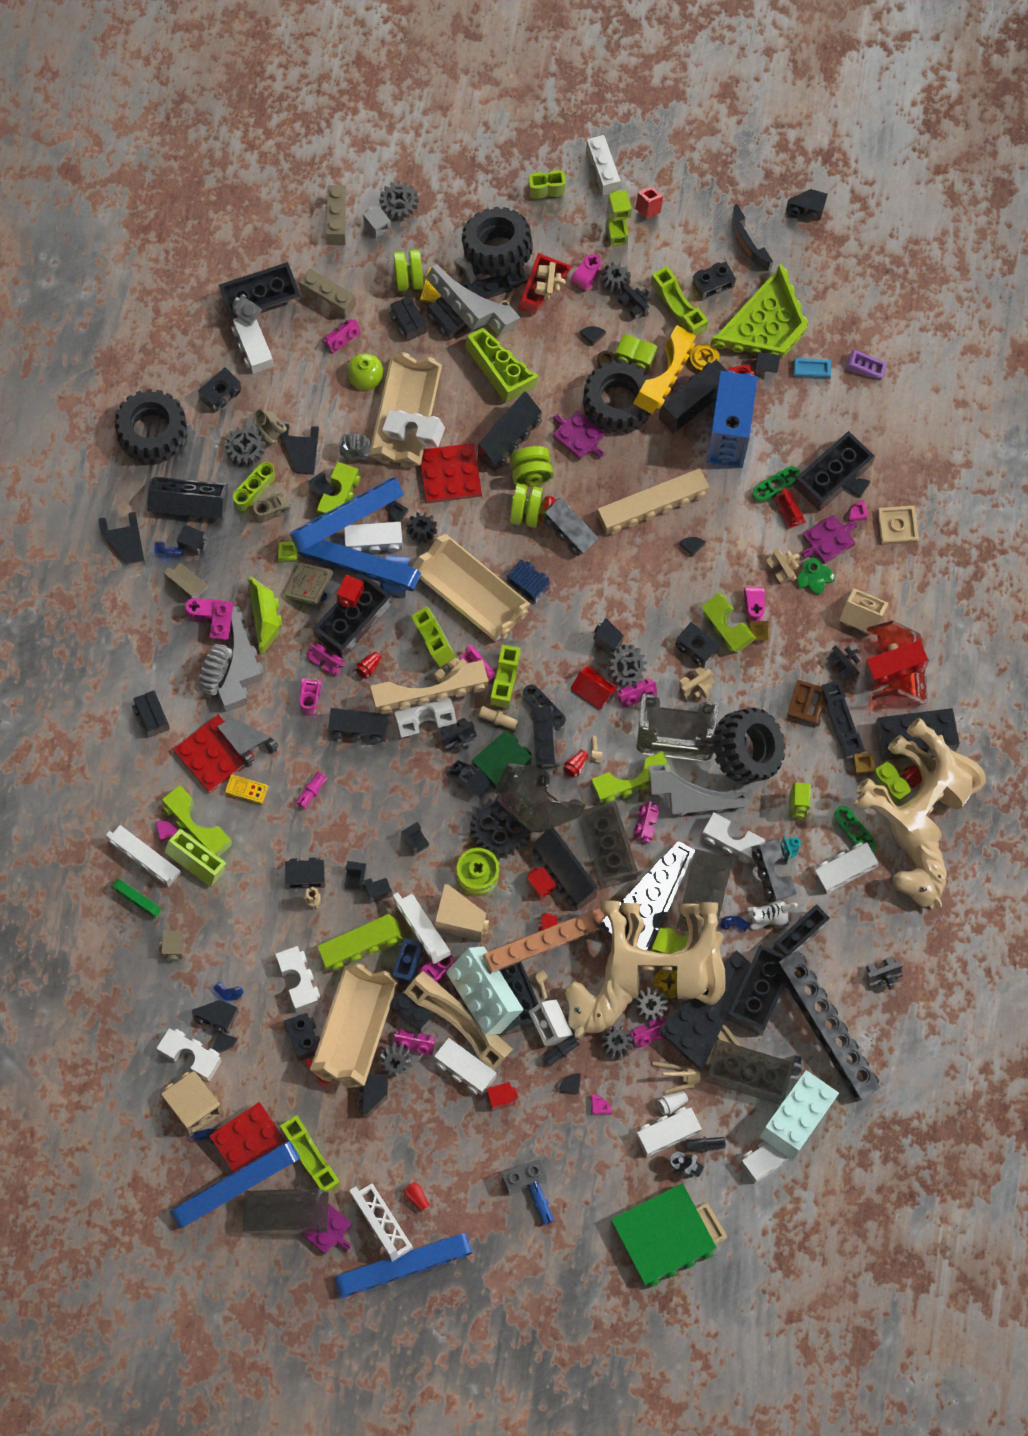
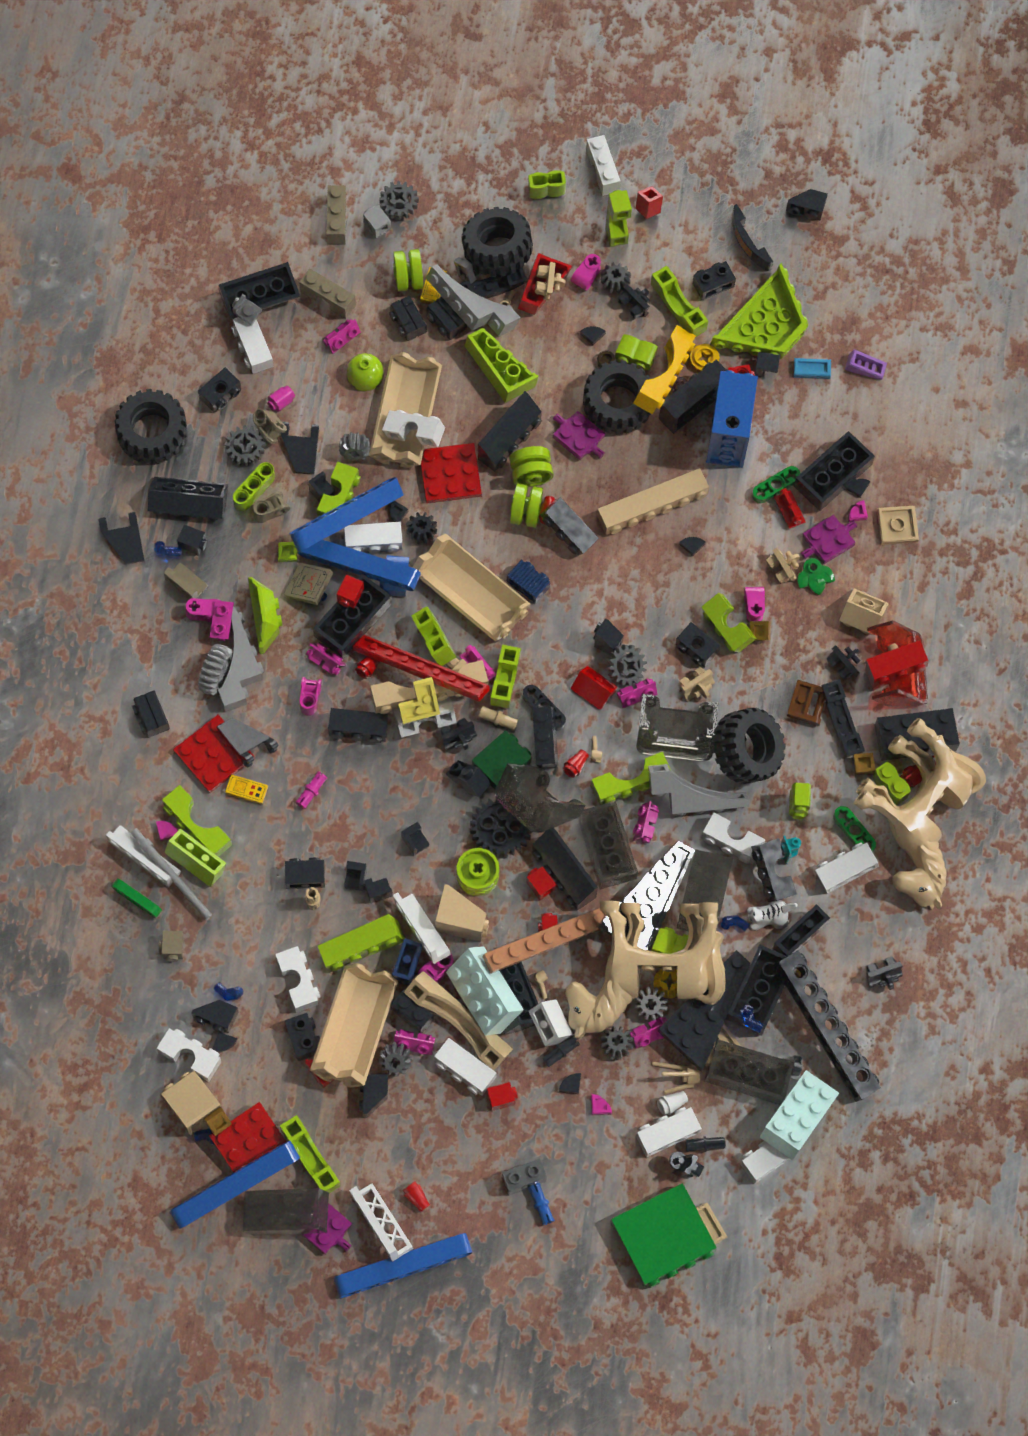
(147, 845): none -> light grey bar
(217, 1121): none -> pearl gold plate
(280, 398): none -> dark pink brick
(421, 668): none -> red tile
(425, 704): none -> light yellow plate
(748, 1019): none -> clear blue arm

